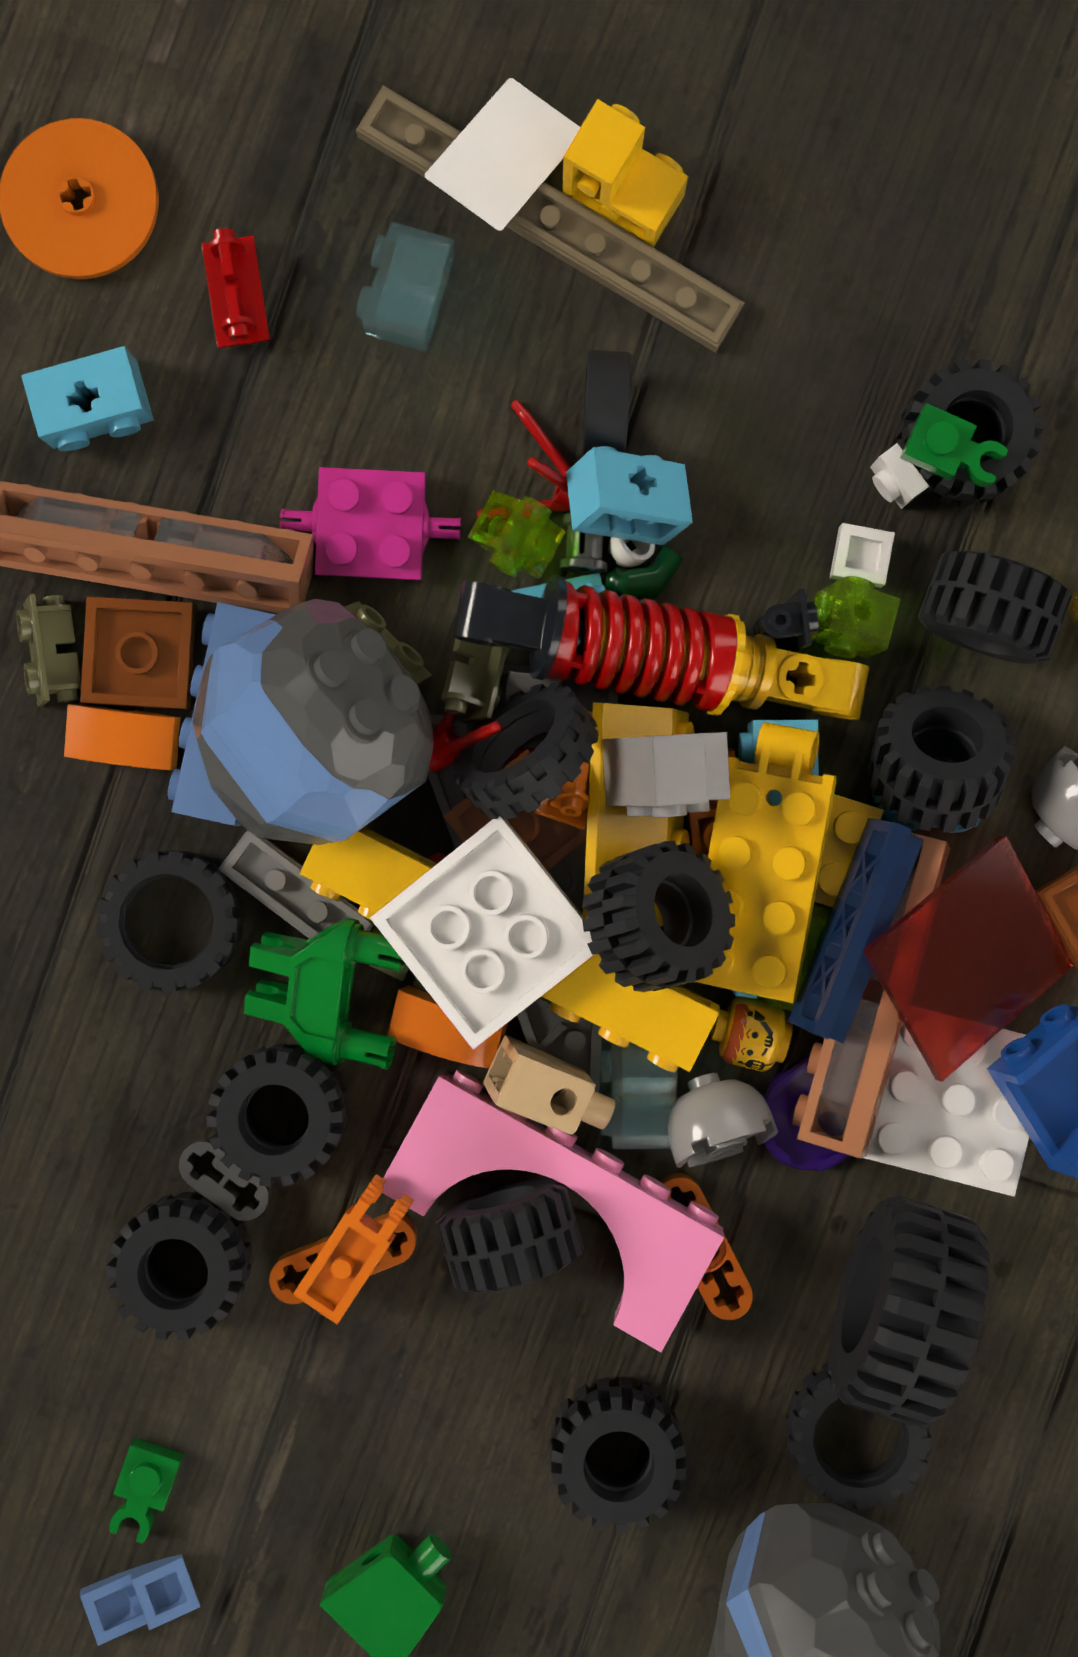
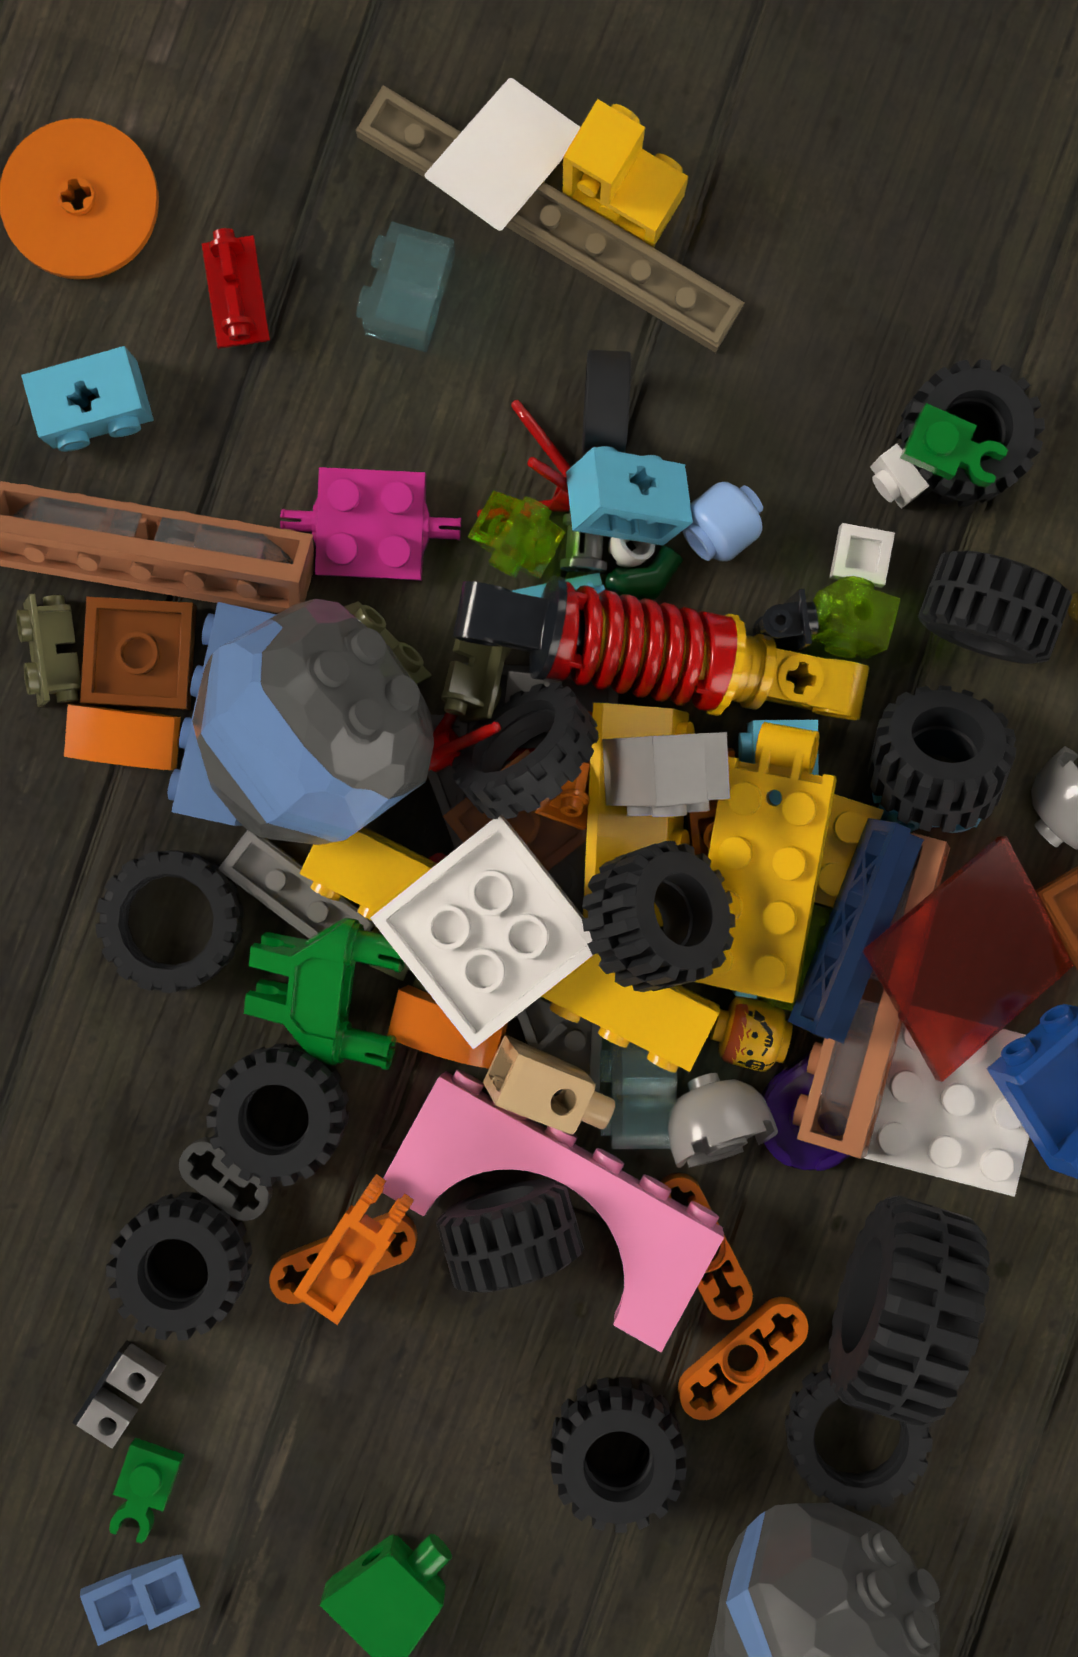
(105, 1404): none -> flat silver piece
(704, 1373): none -> orange beam
(724, 521): none -> light blue head

